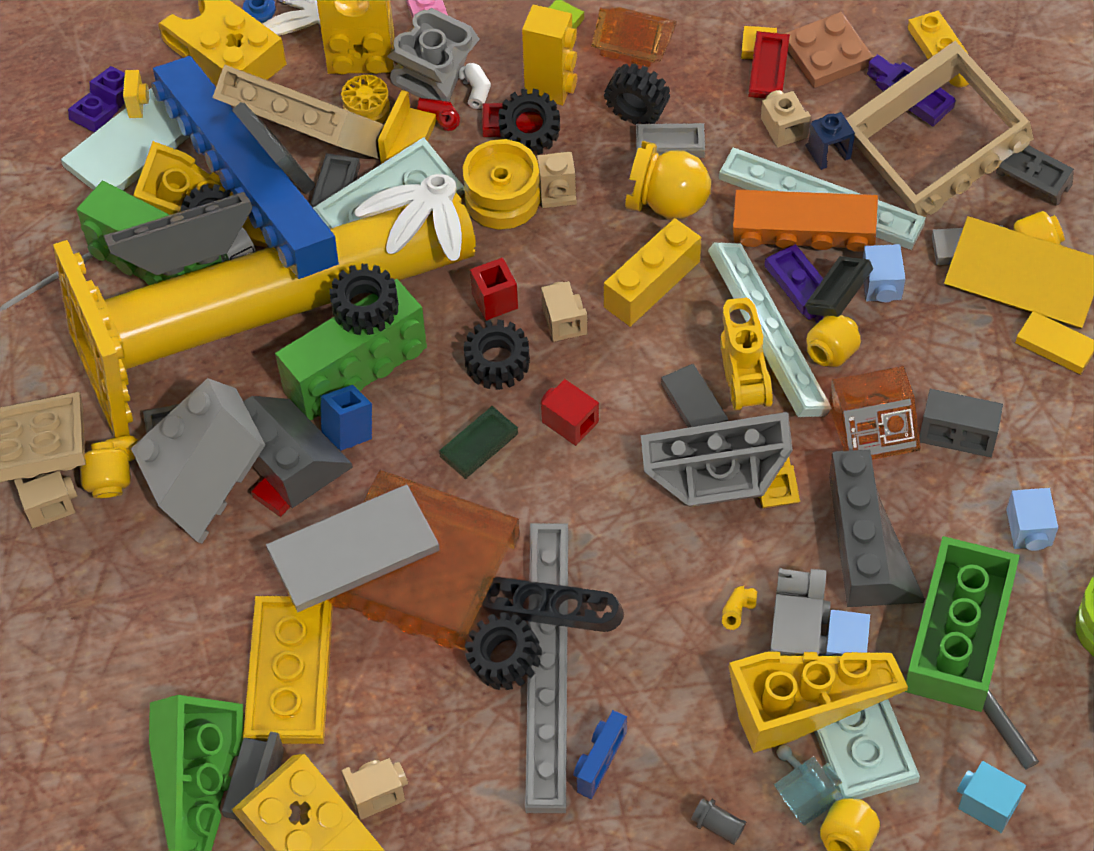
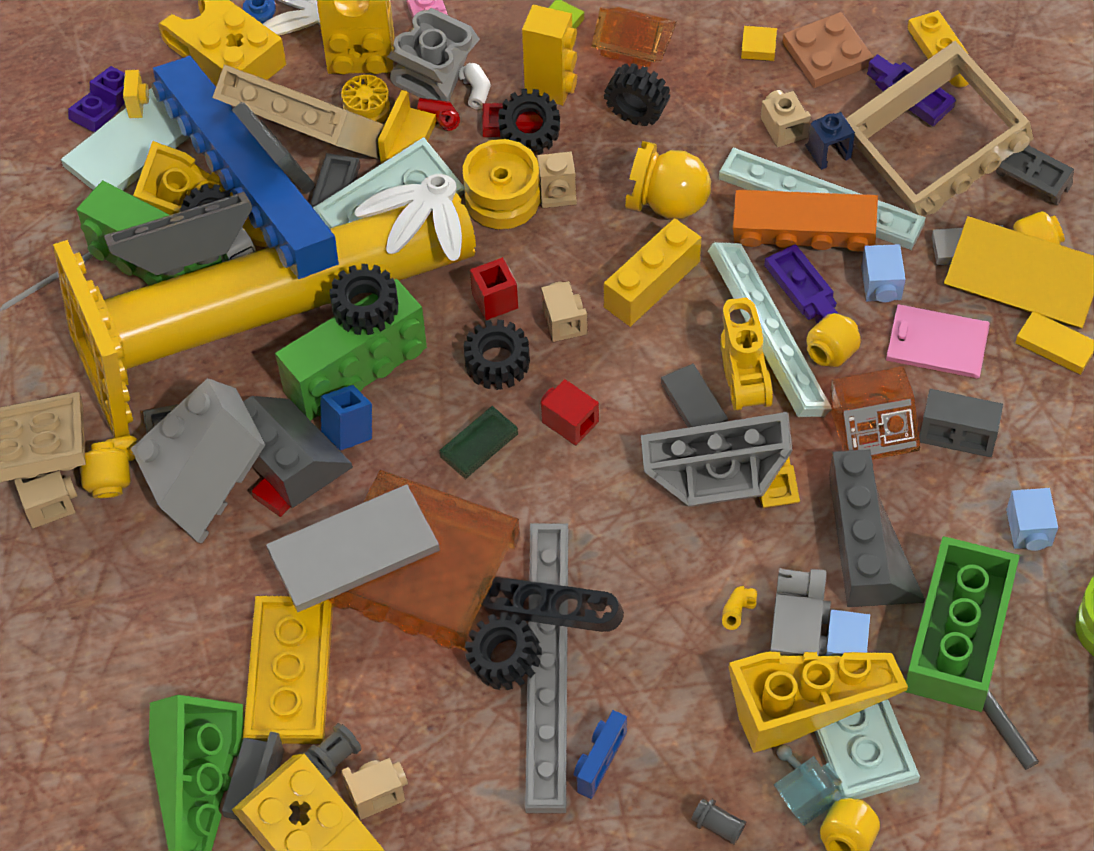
(333, 750): none -> dark grey connector
(673, 137): light grey tile -> none
(768, 63): red tile -> none
(839, 286): pearl dark grey tile -> none
(938, 341): none -> bright pink container
(990, 795): medium azure brick -> none

